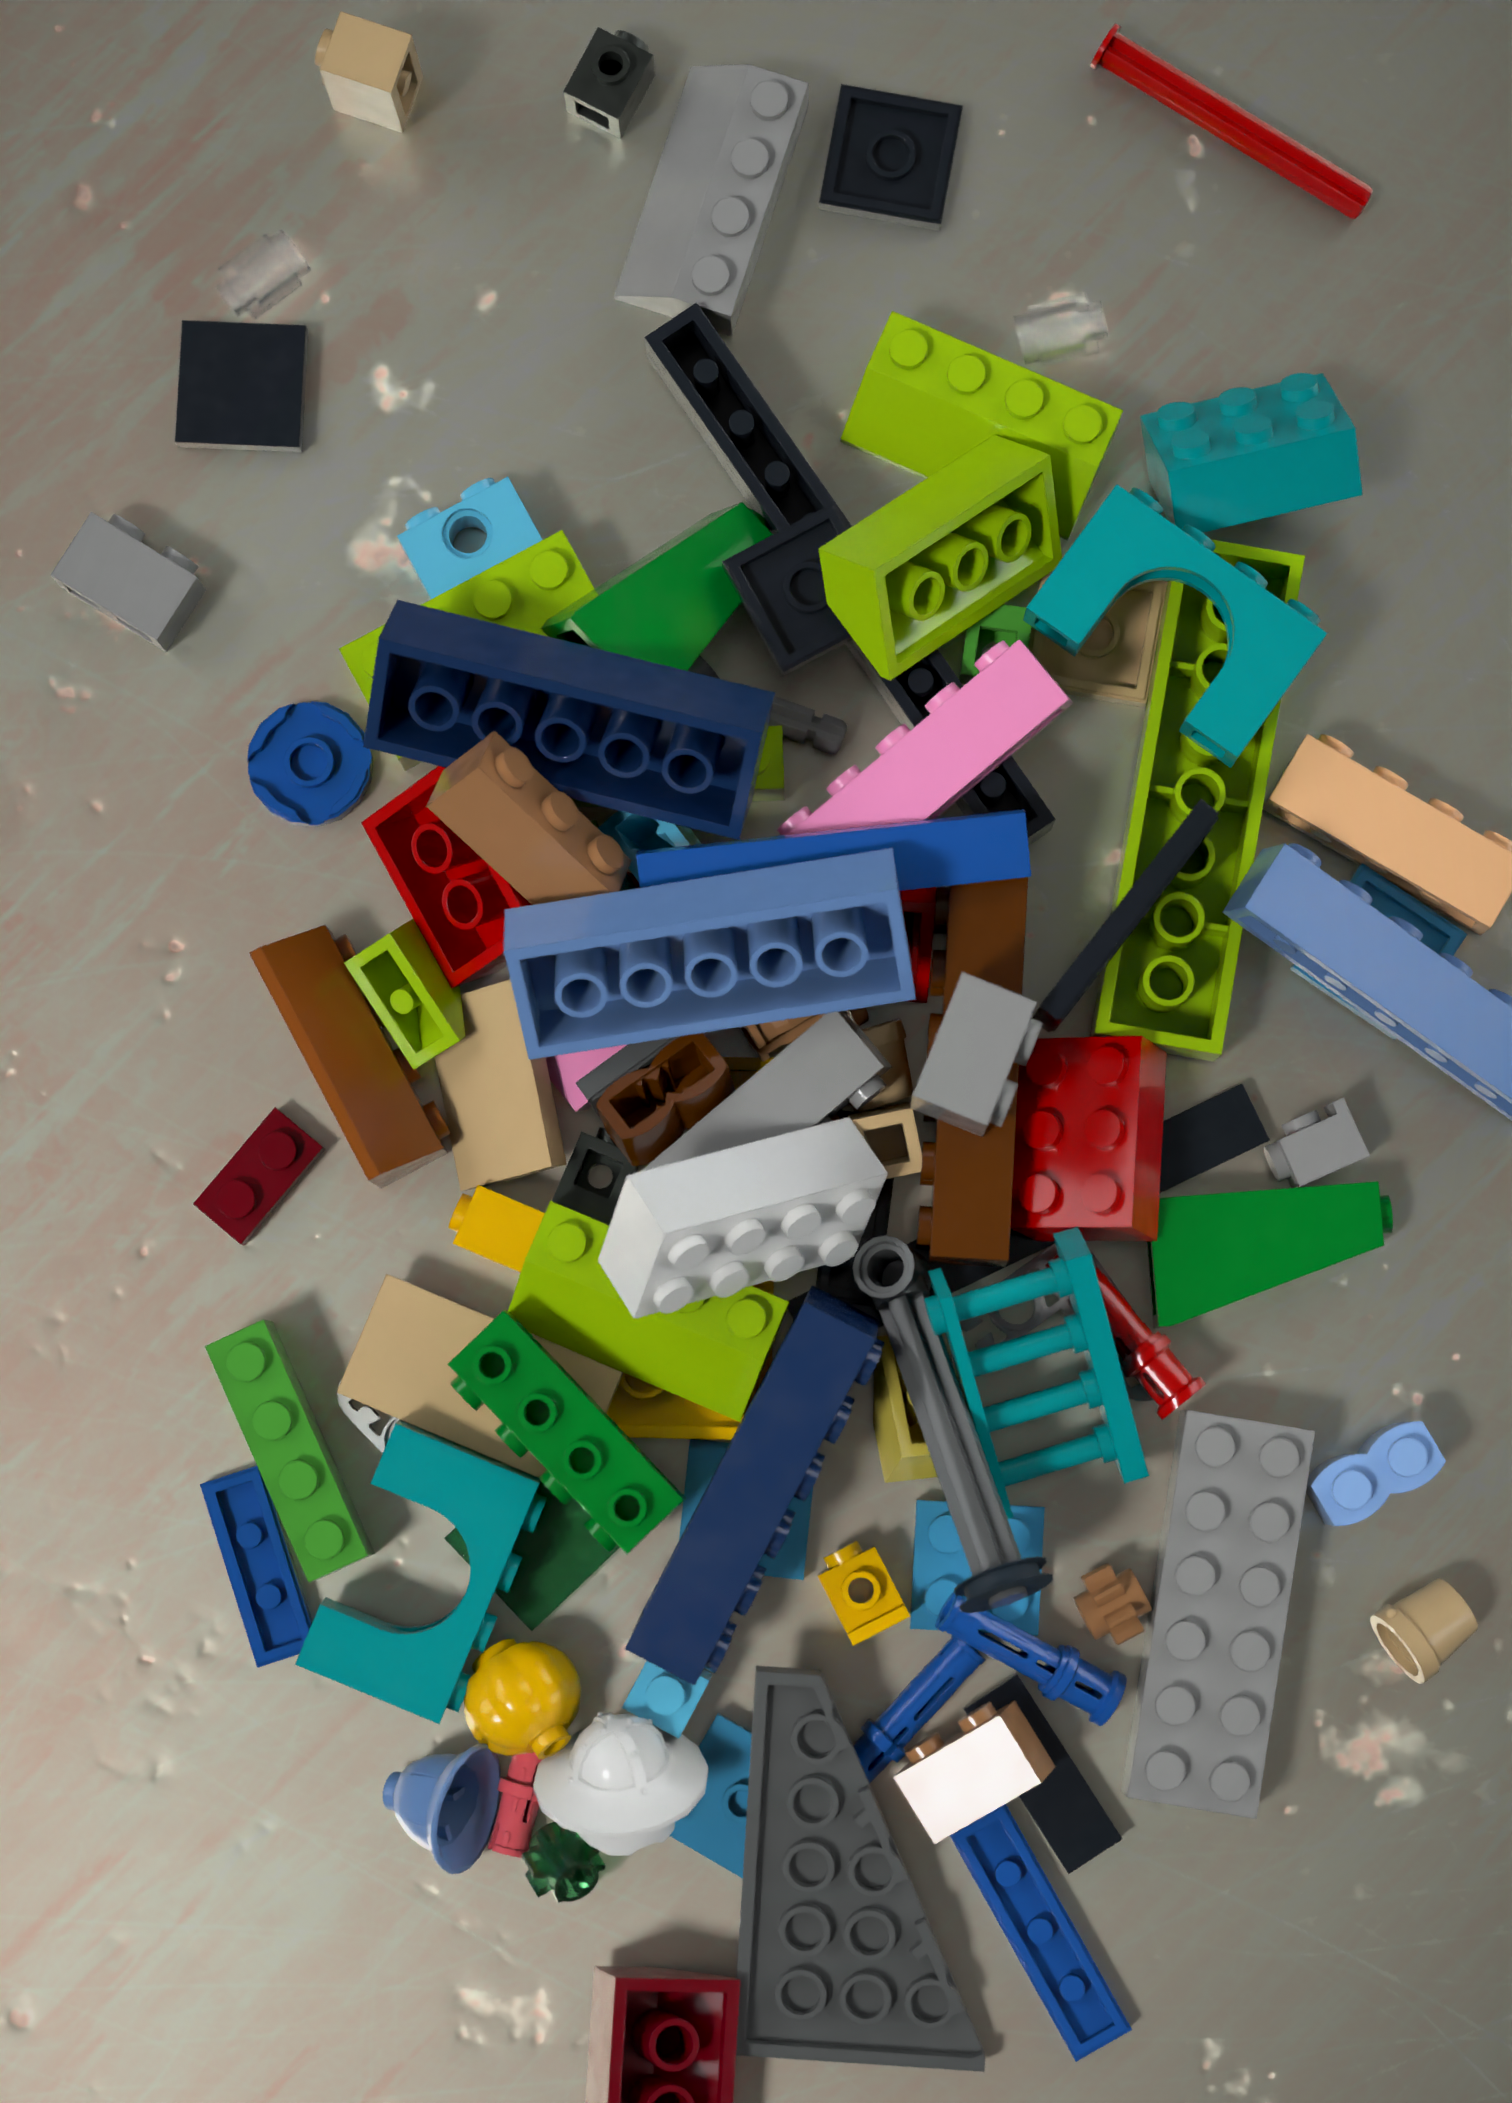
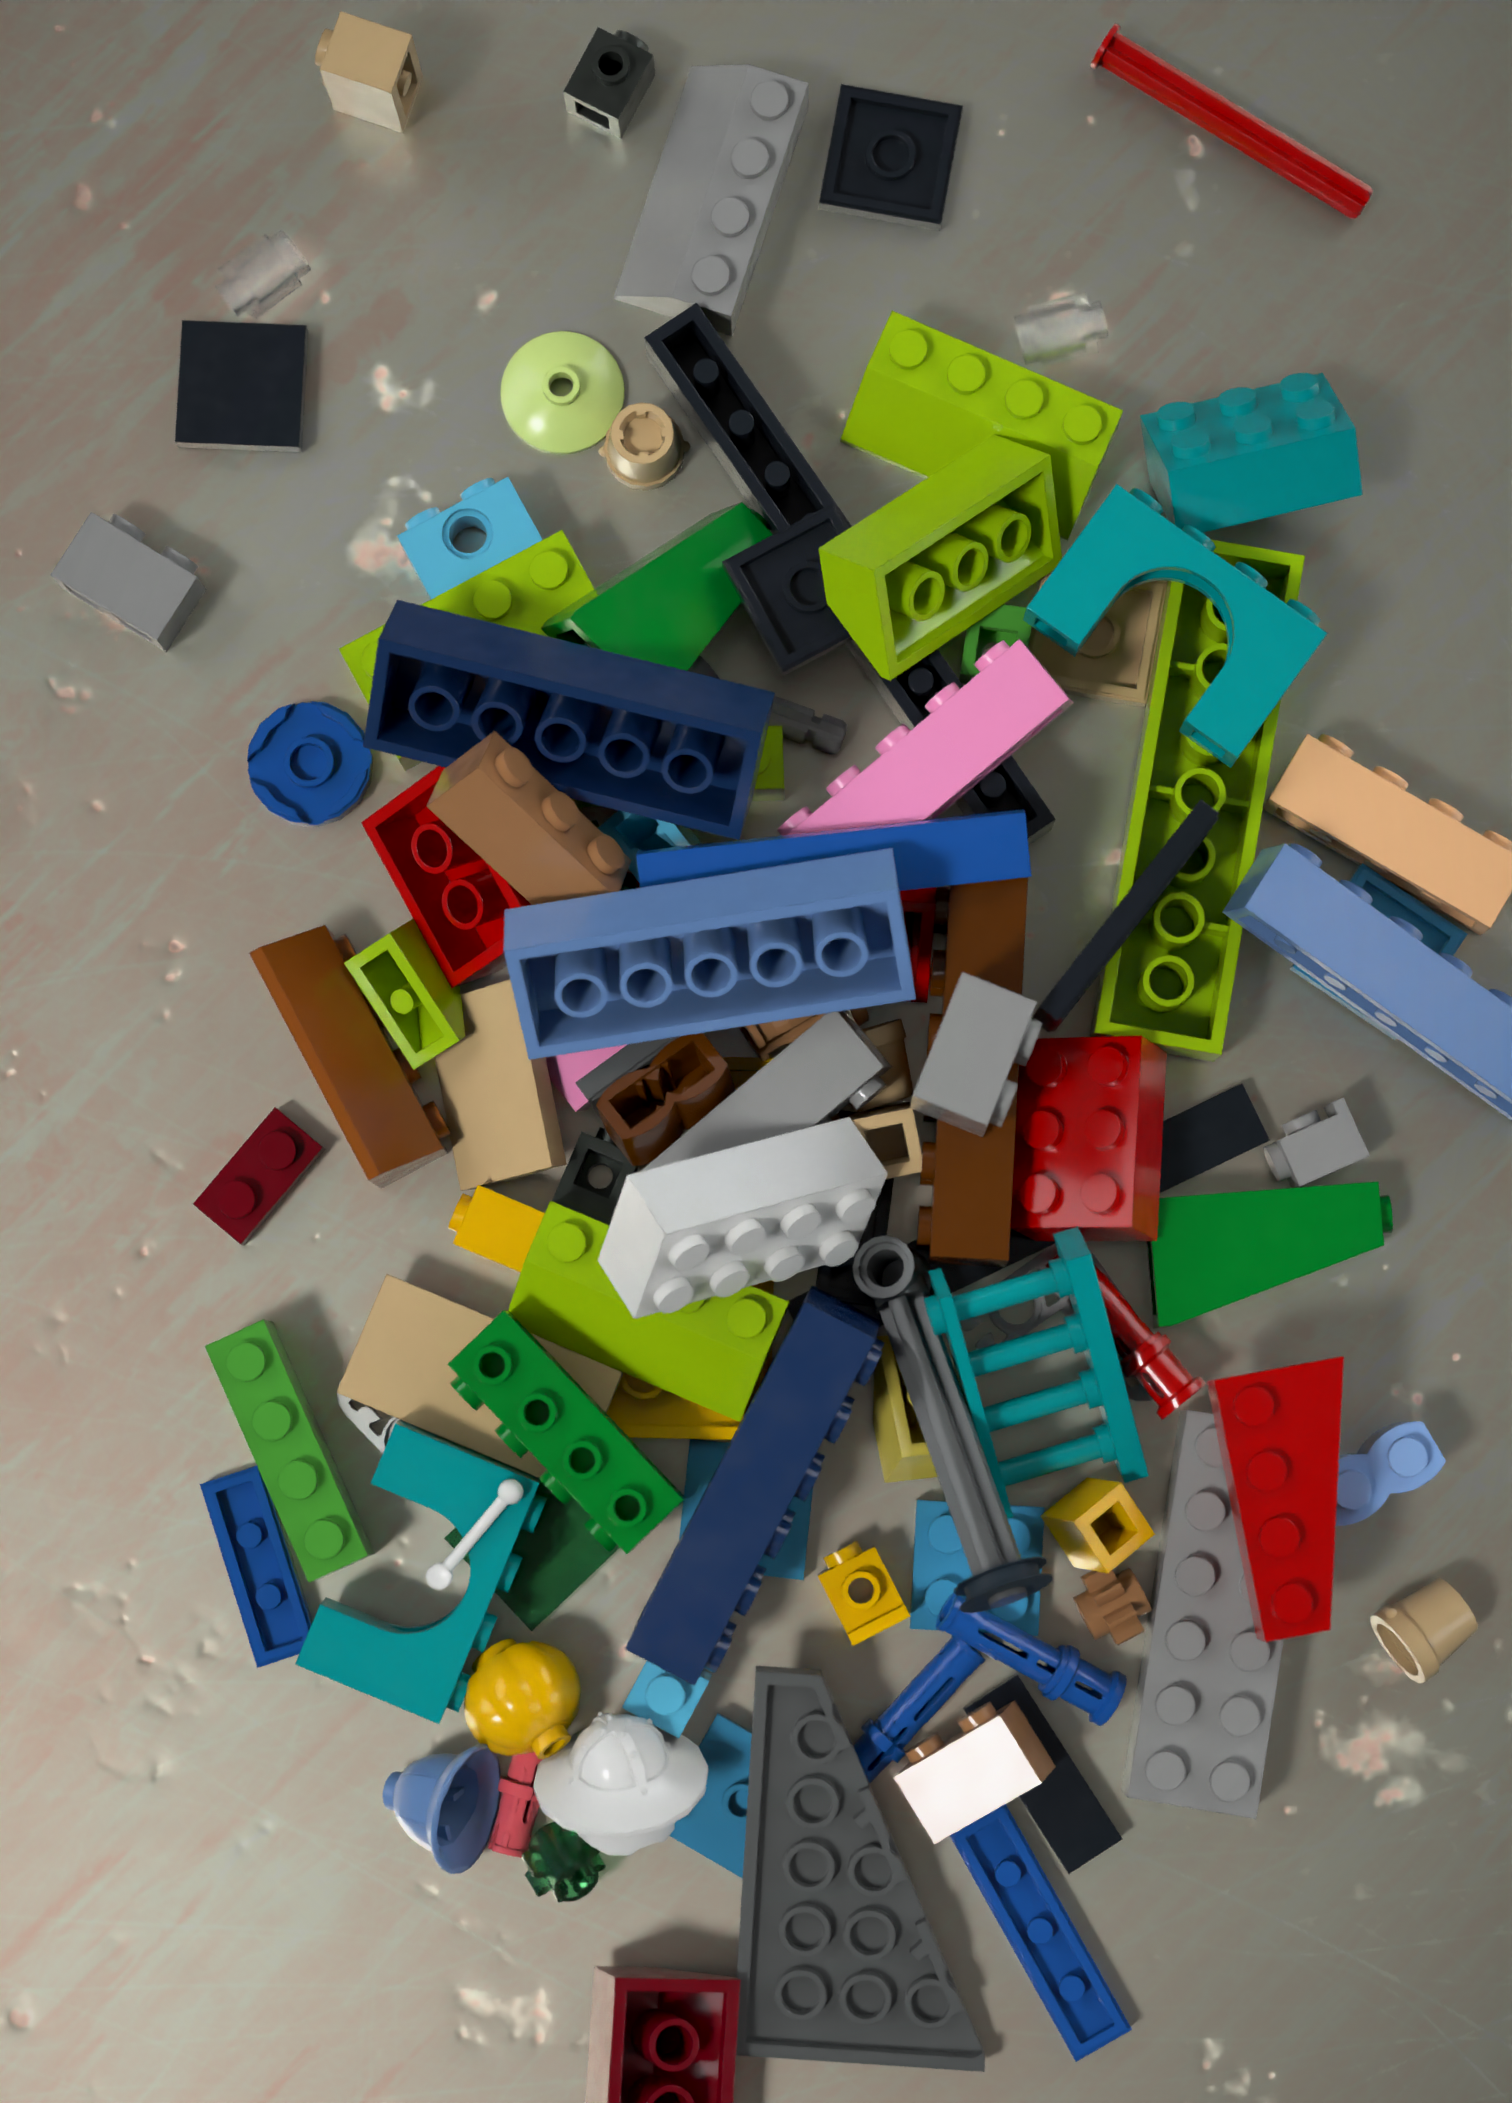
(441, 1574): none -> white hinge
(570, 421): none -> yellowish green dish
(644, 447): none -> tan piece
(1097, 1525): none -> yellow brick
(1282, 1483): none -> red wedge

